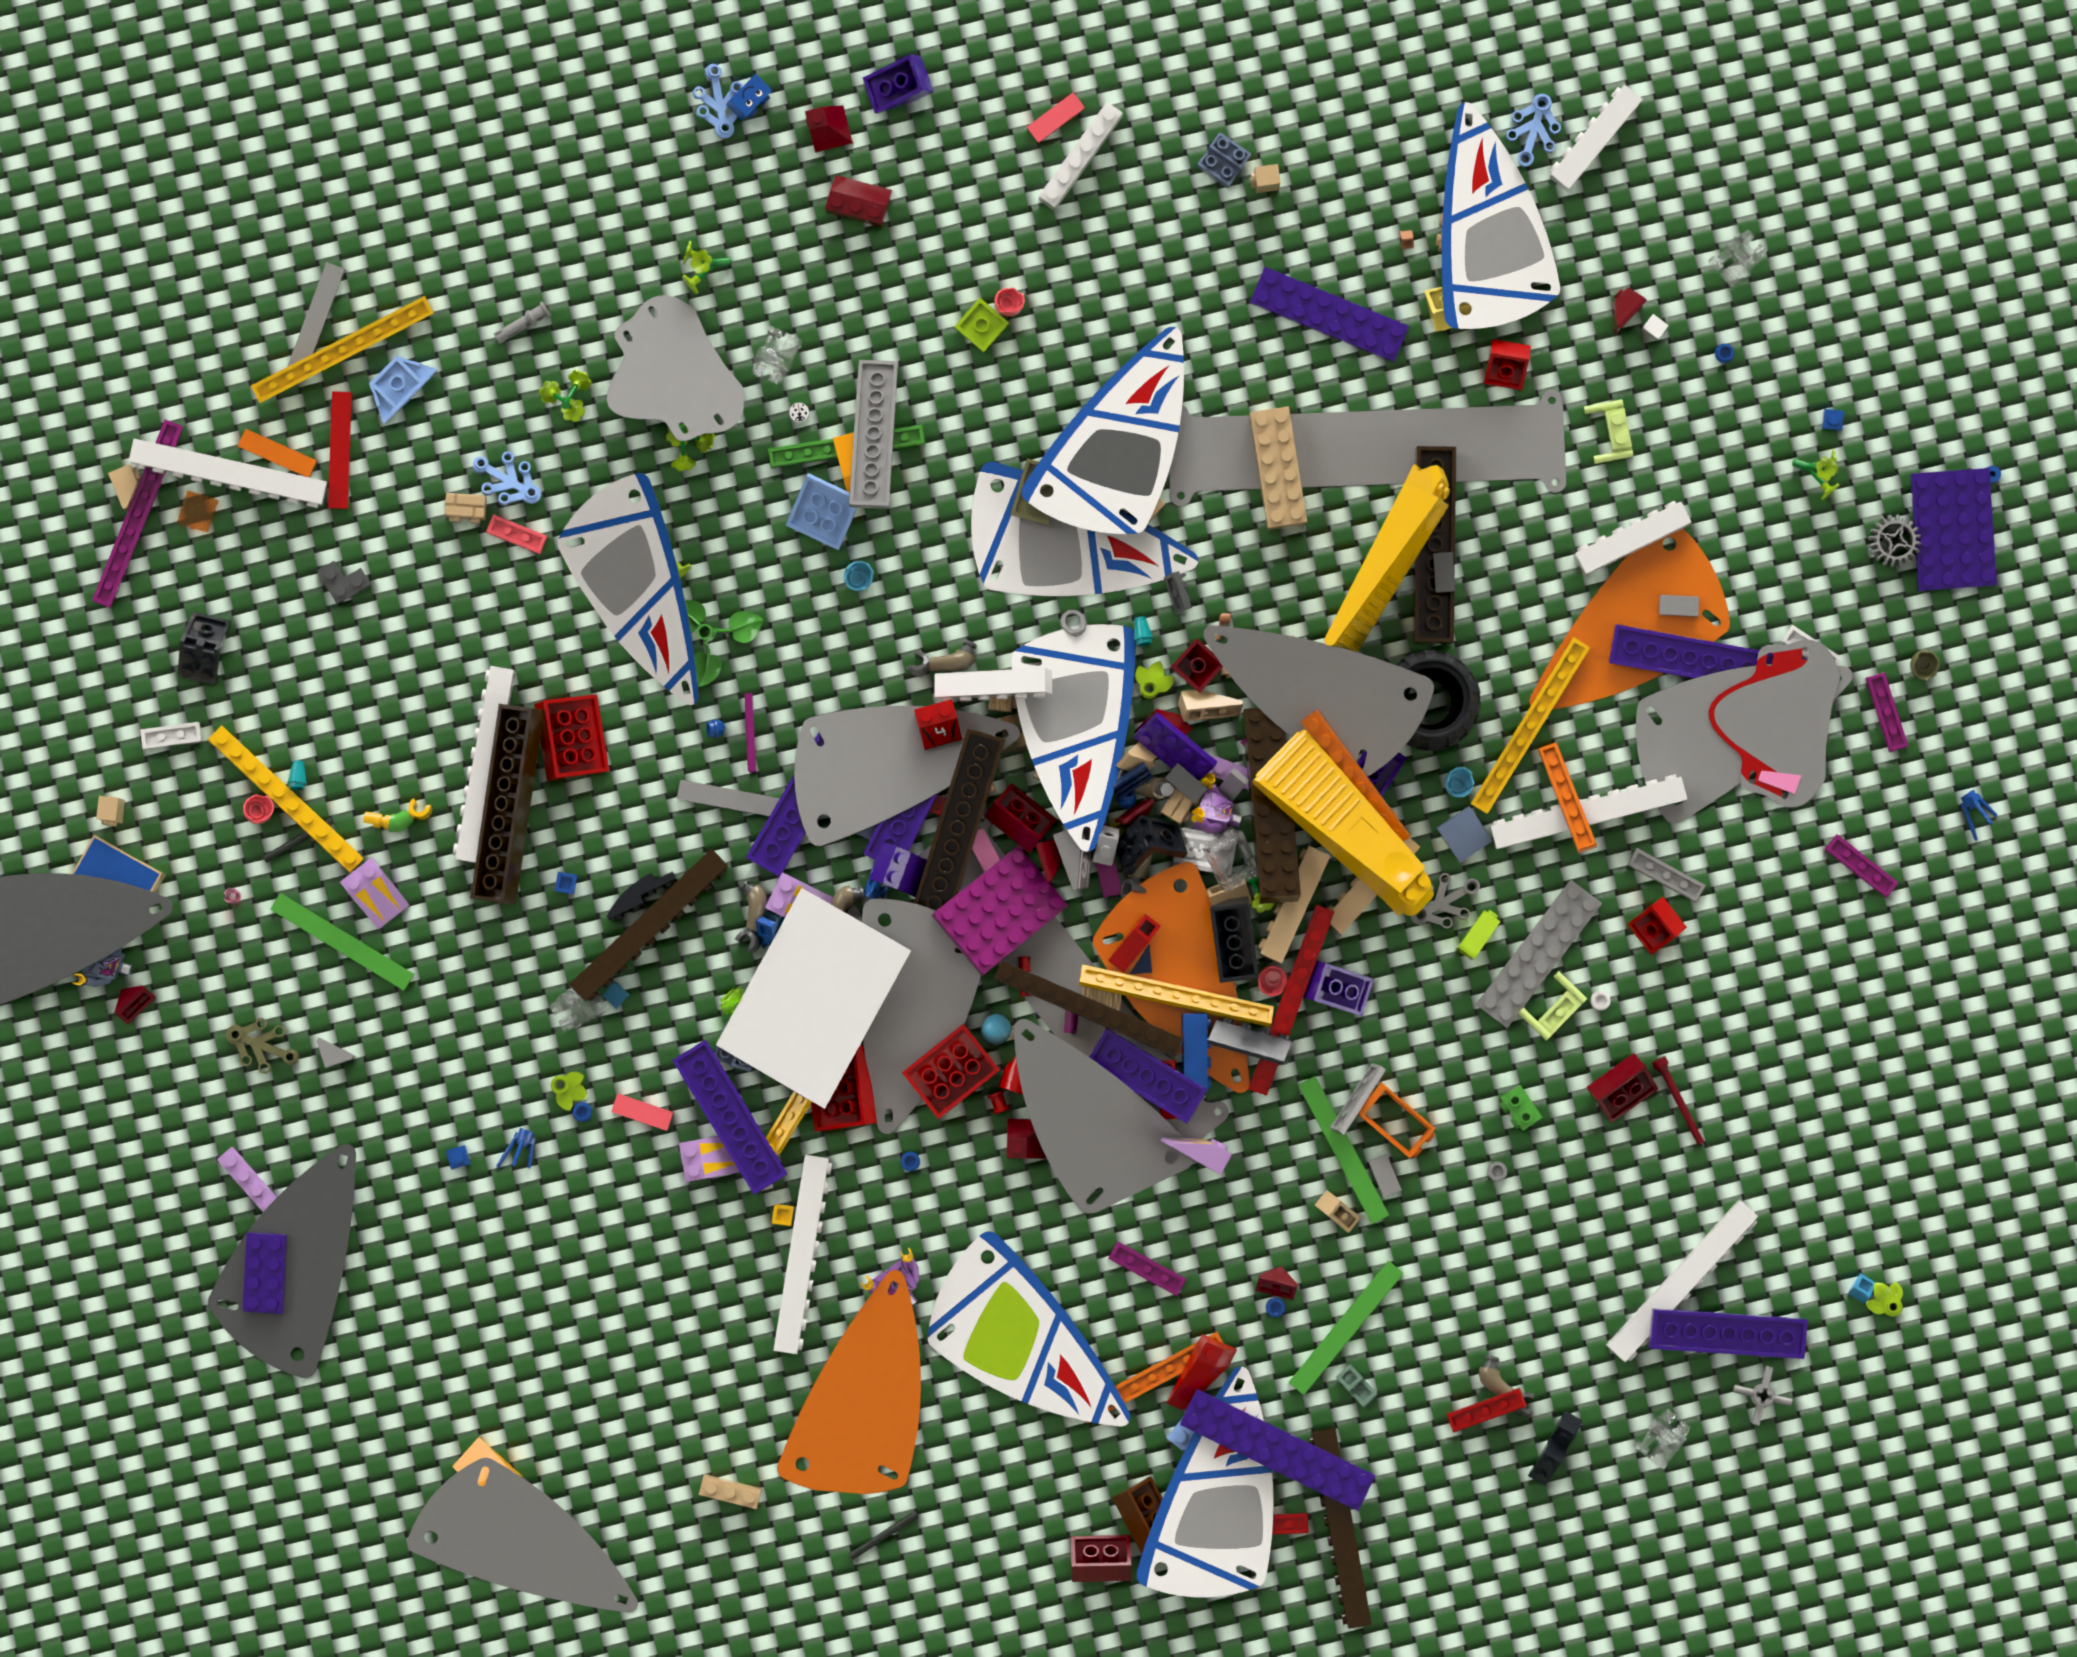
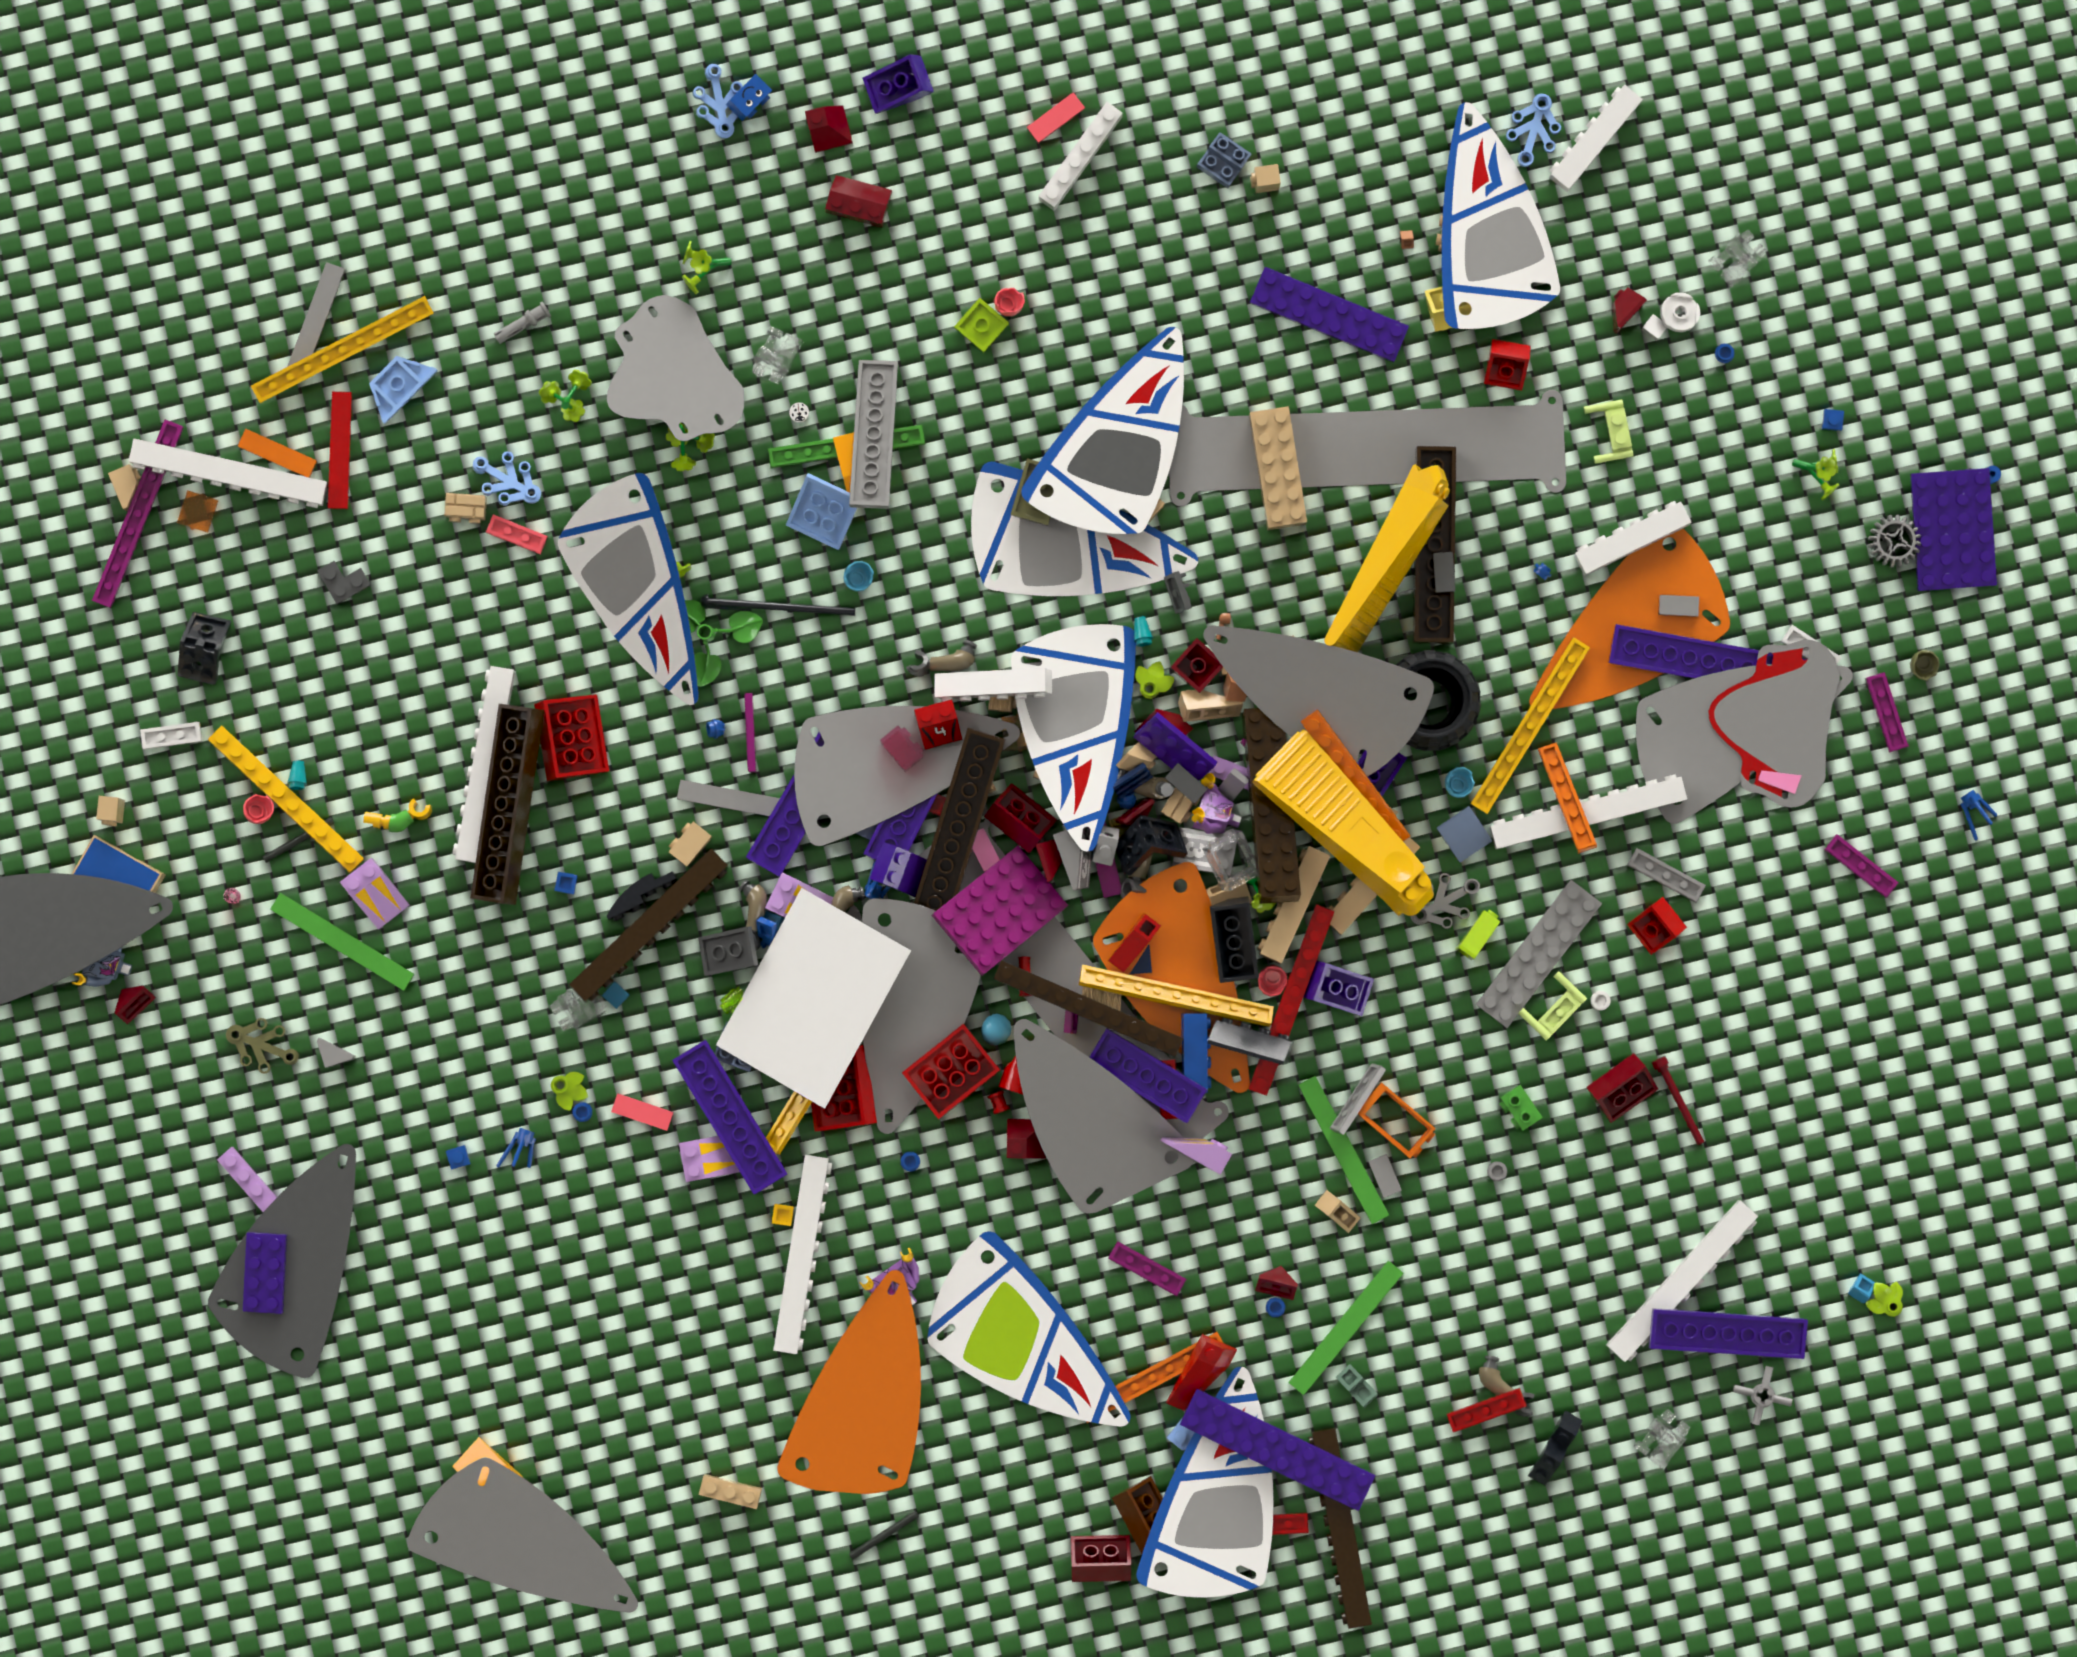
(690, 843): none -> tan brick
(728, 951): none -> dark grey plate
(743, 605): none -> black bar
(902, 748): none -> clear pink brick
(1074, 632): light grey piece -> none
(1232, 690): none -> nougat brick
(1542, 570): none -> blue plate
(1672, 320): none -> white plate

